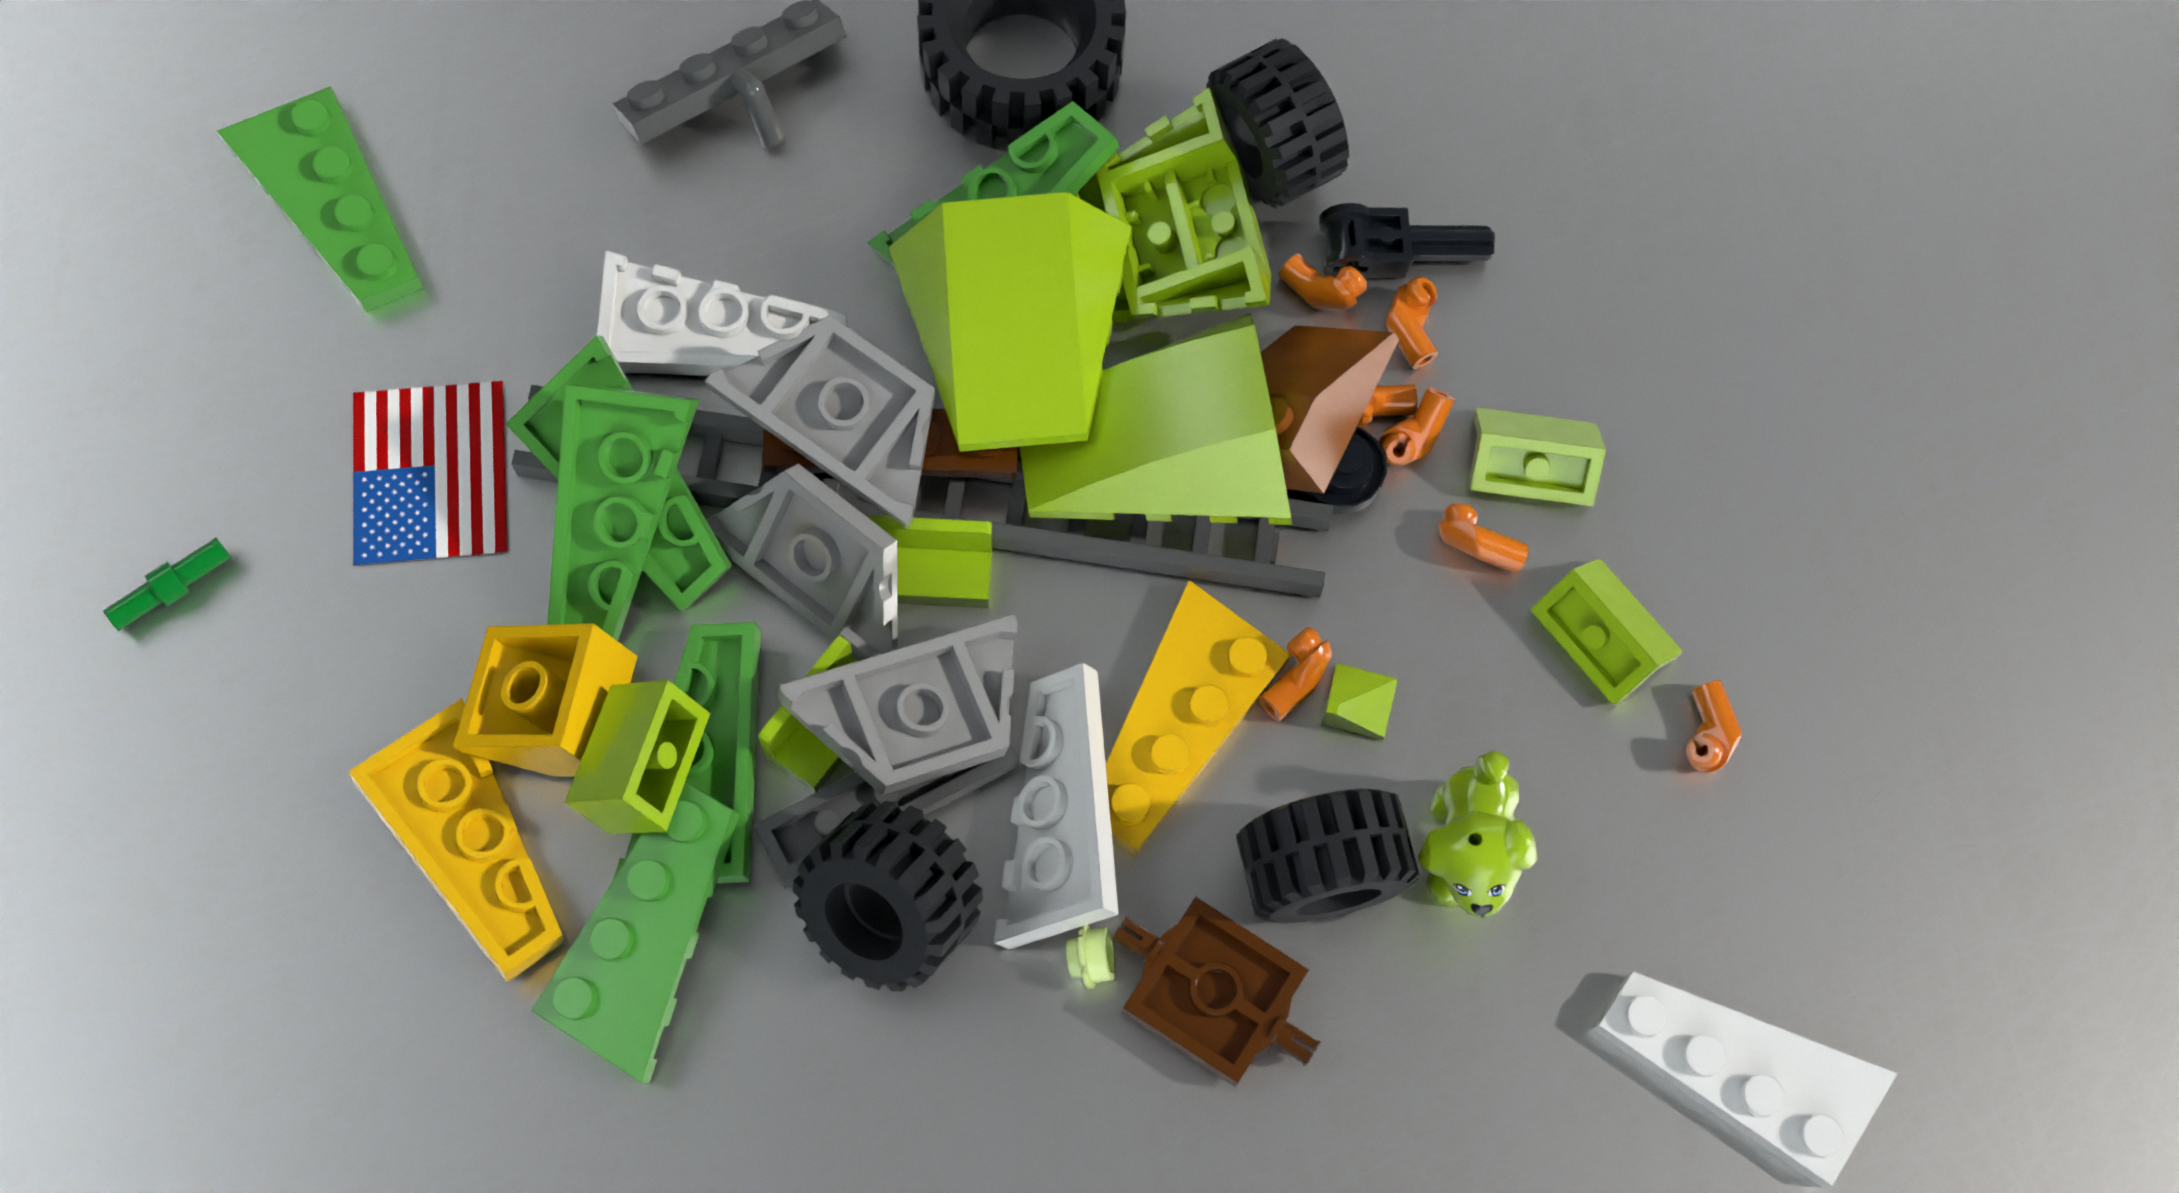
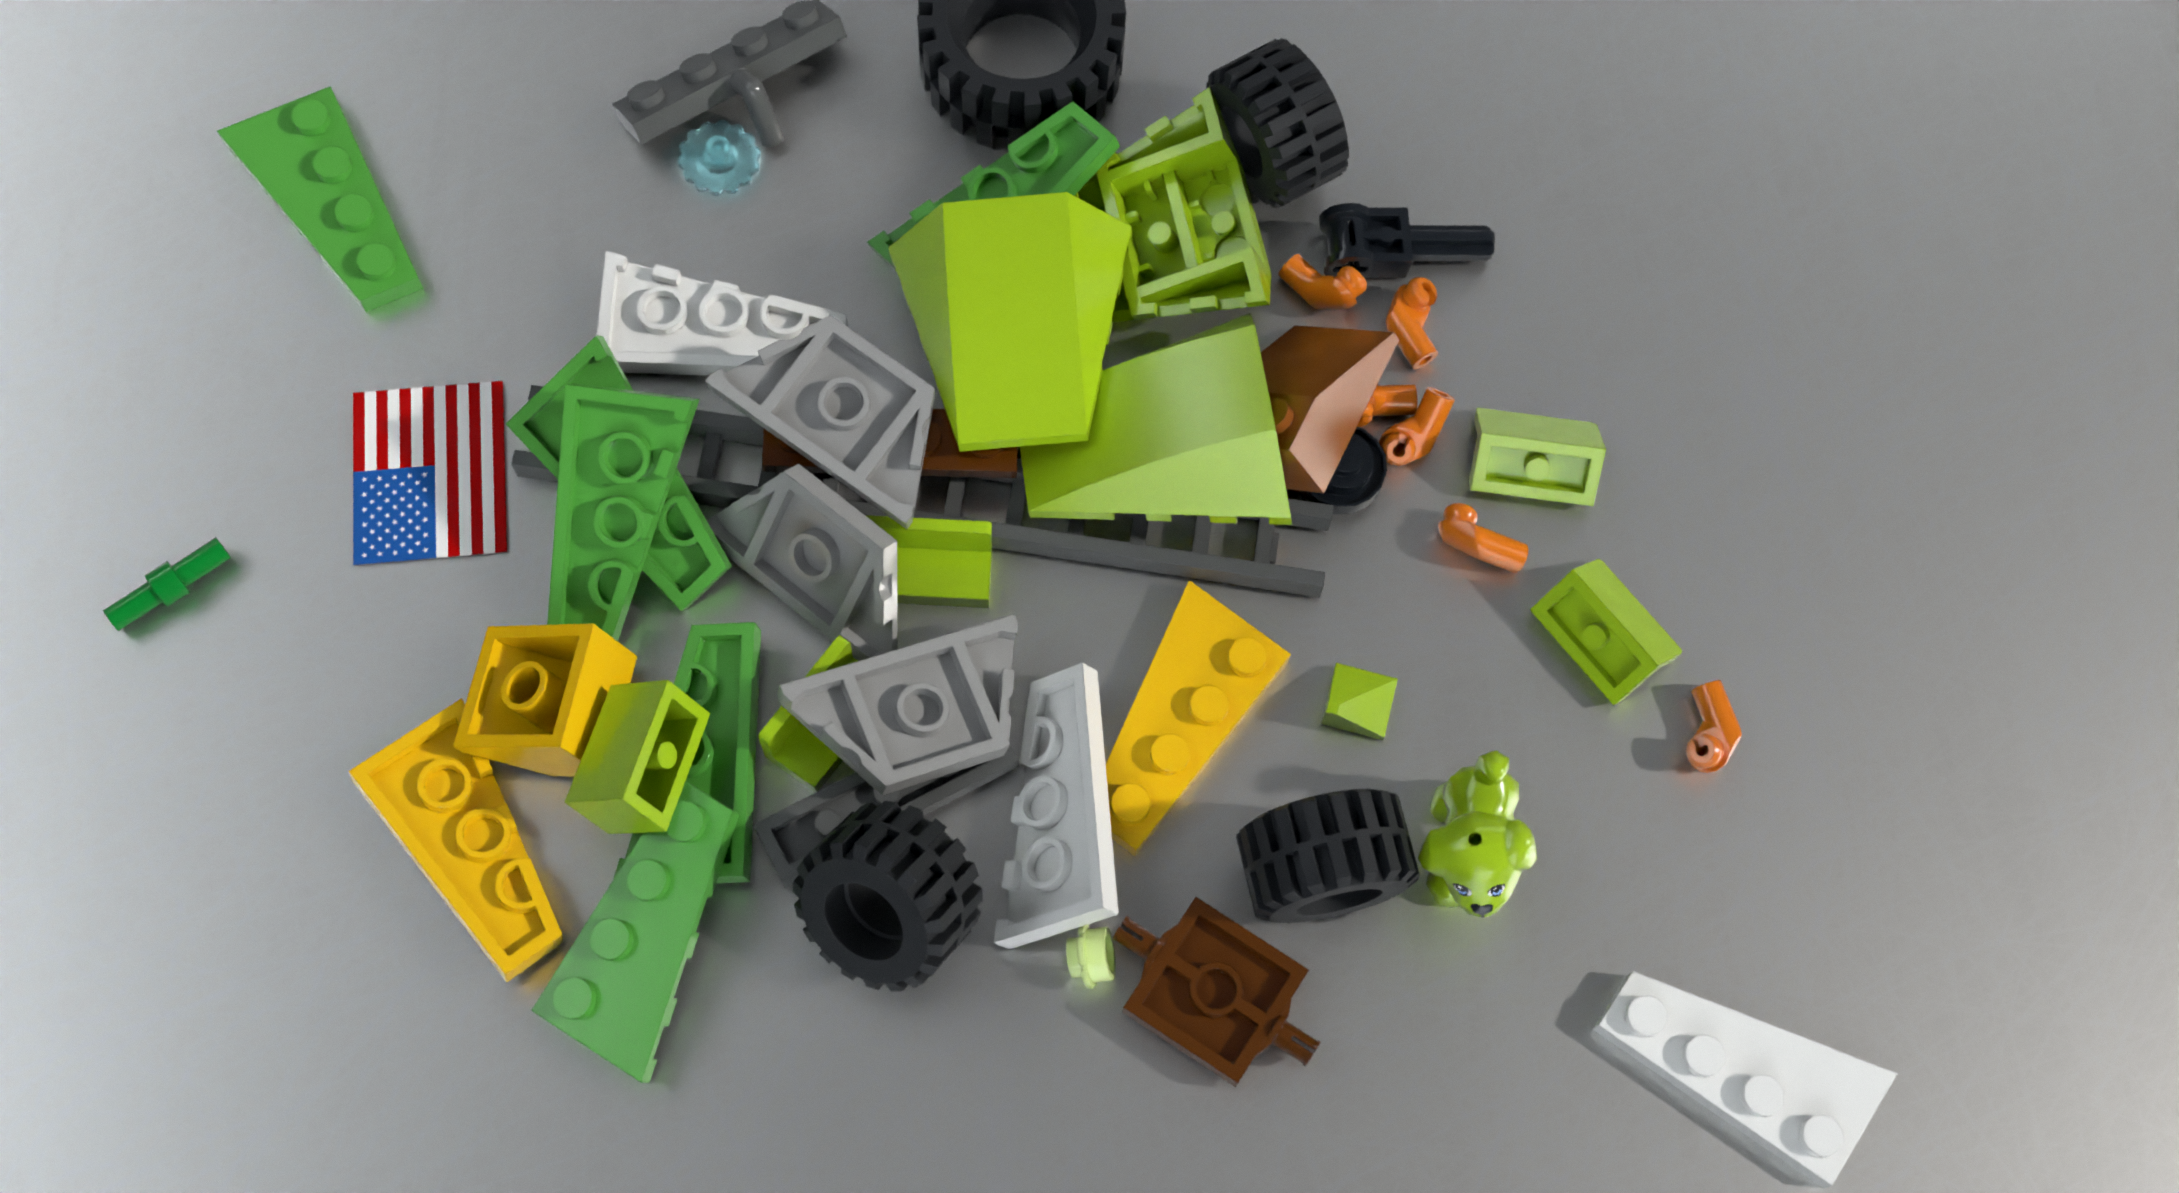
(719, 158): none -> clear light blue piece
(1302, 678): orange arm -> none

